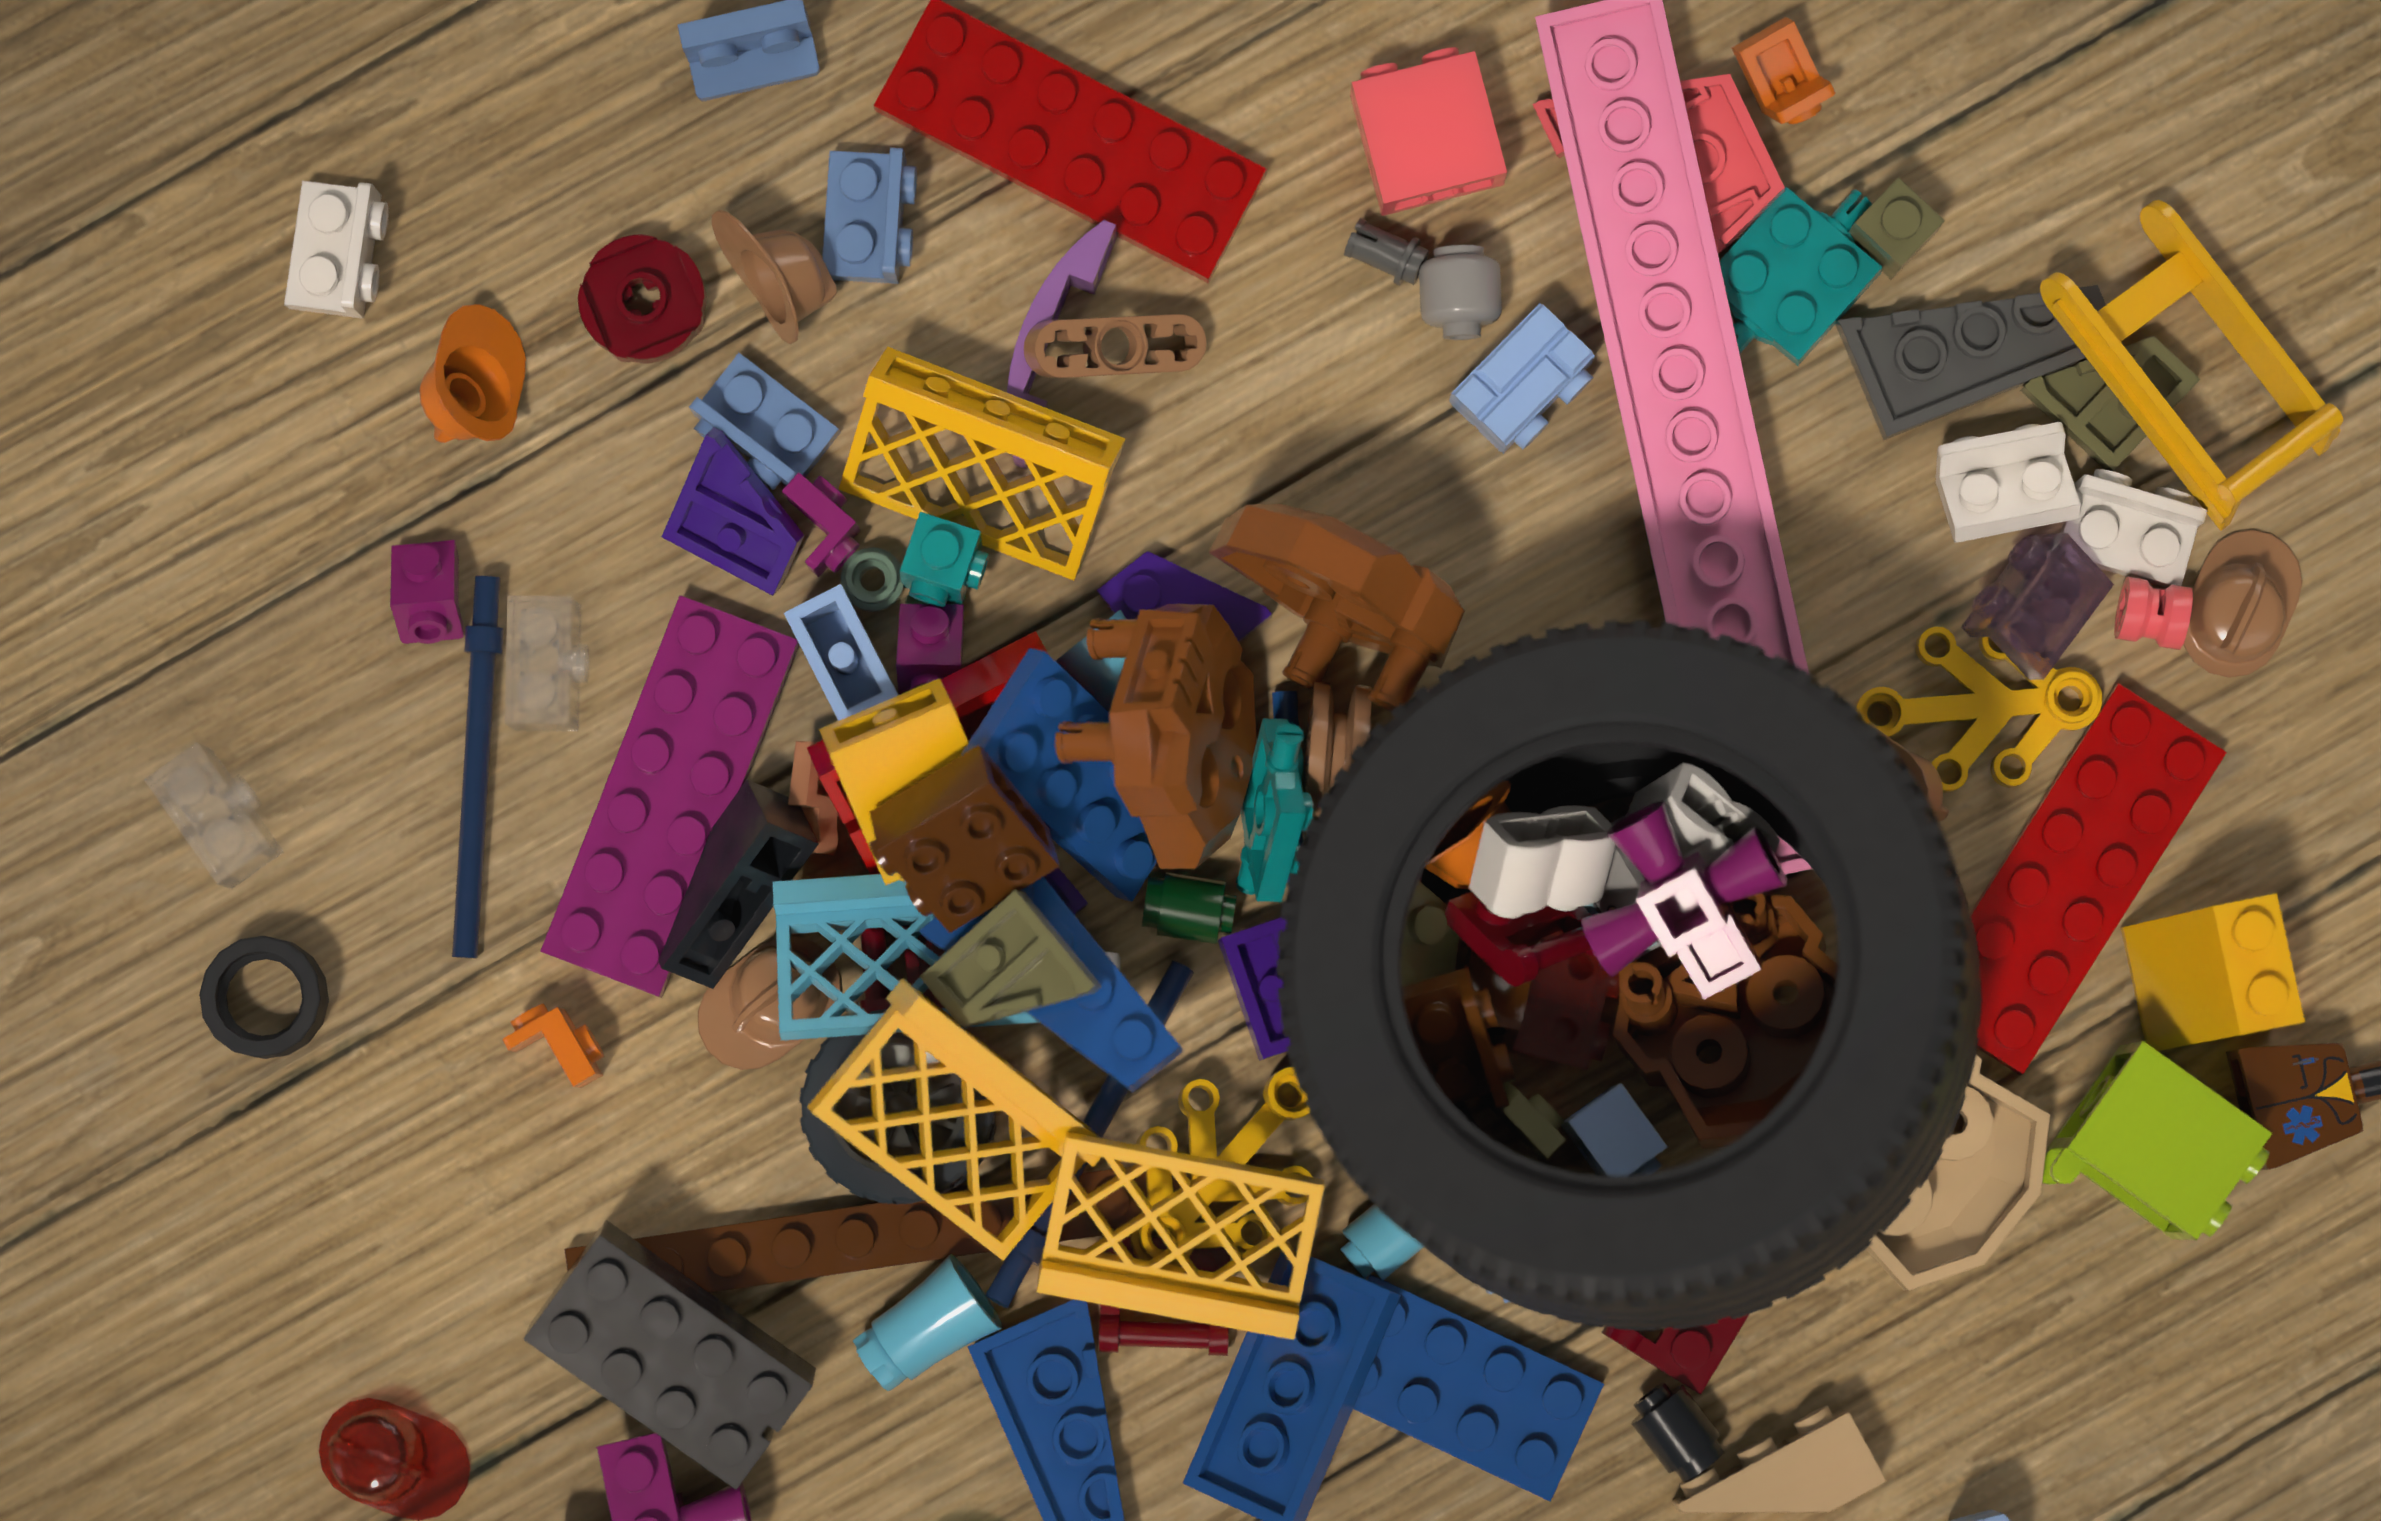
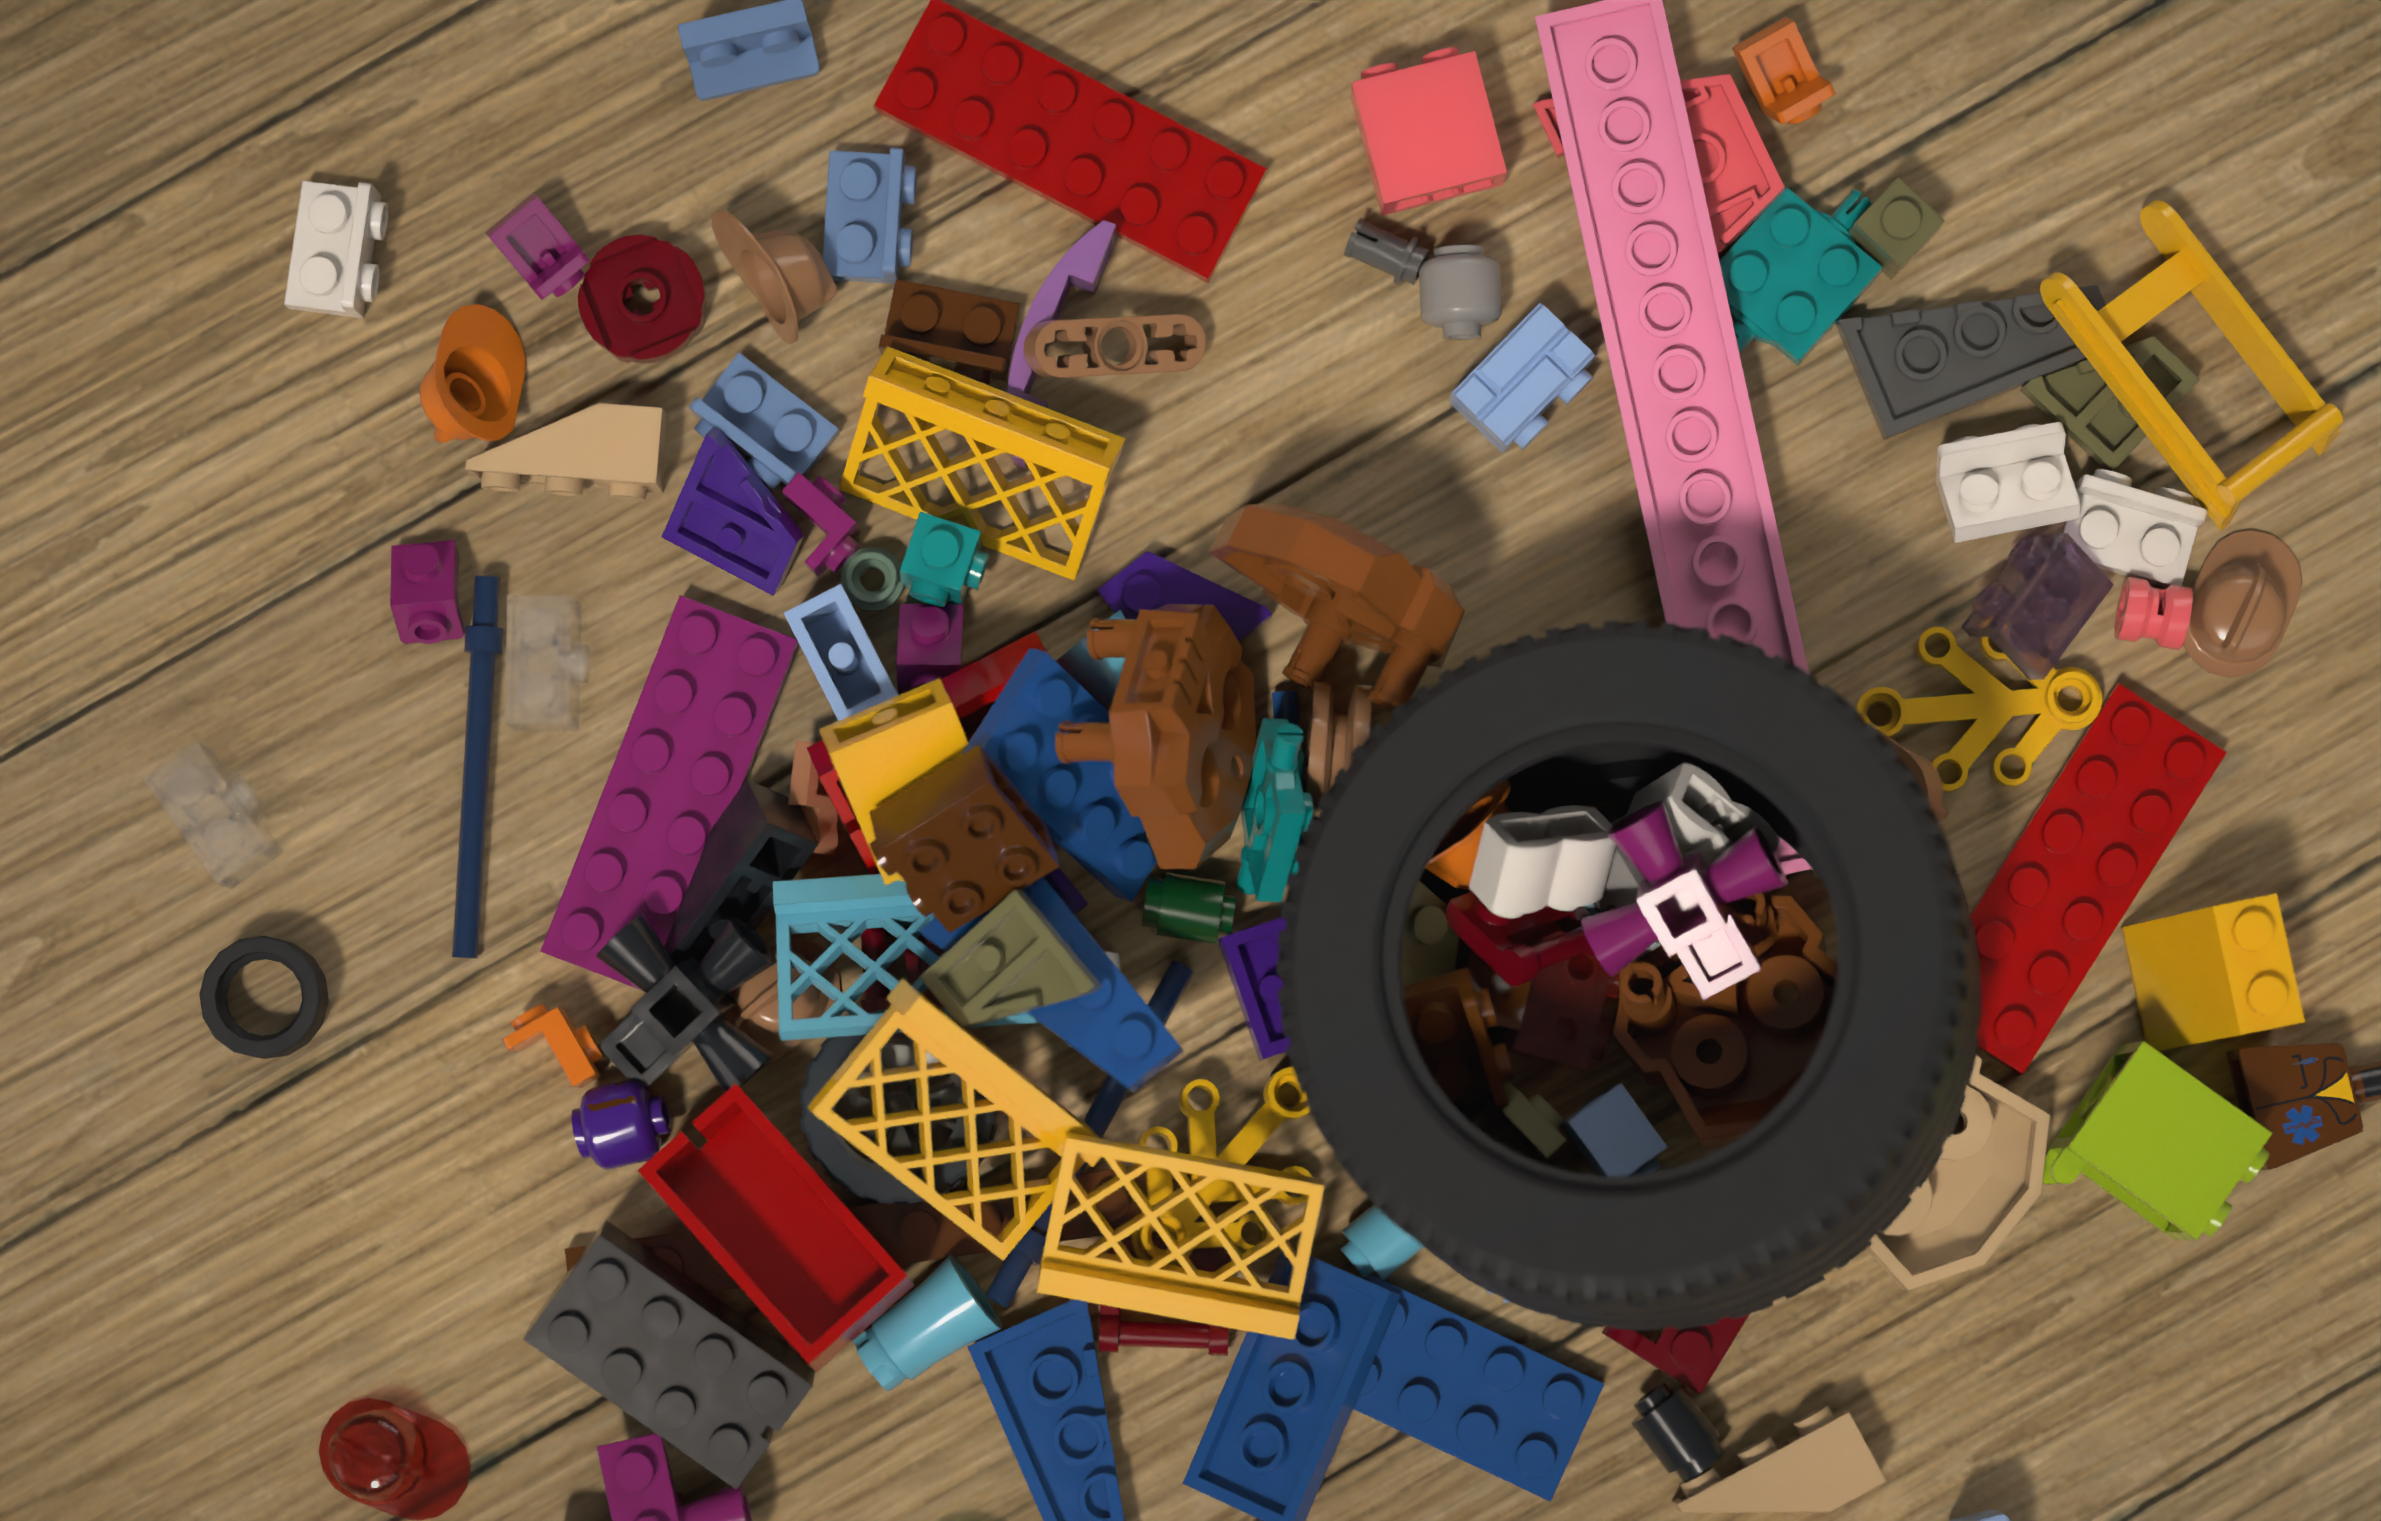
(539, 248): none -> magenta bracket
(593, 448): none -> tan slope
(620, 1124): none -> dark purple head
(685, 1004): none -> black brick
(777, 1228): none -> red piece
(952, 329): none -> reddish brown bracket

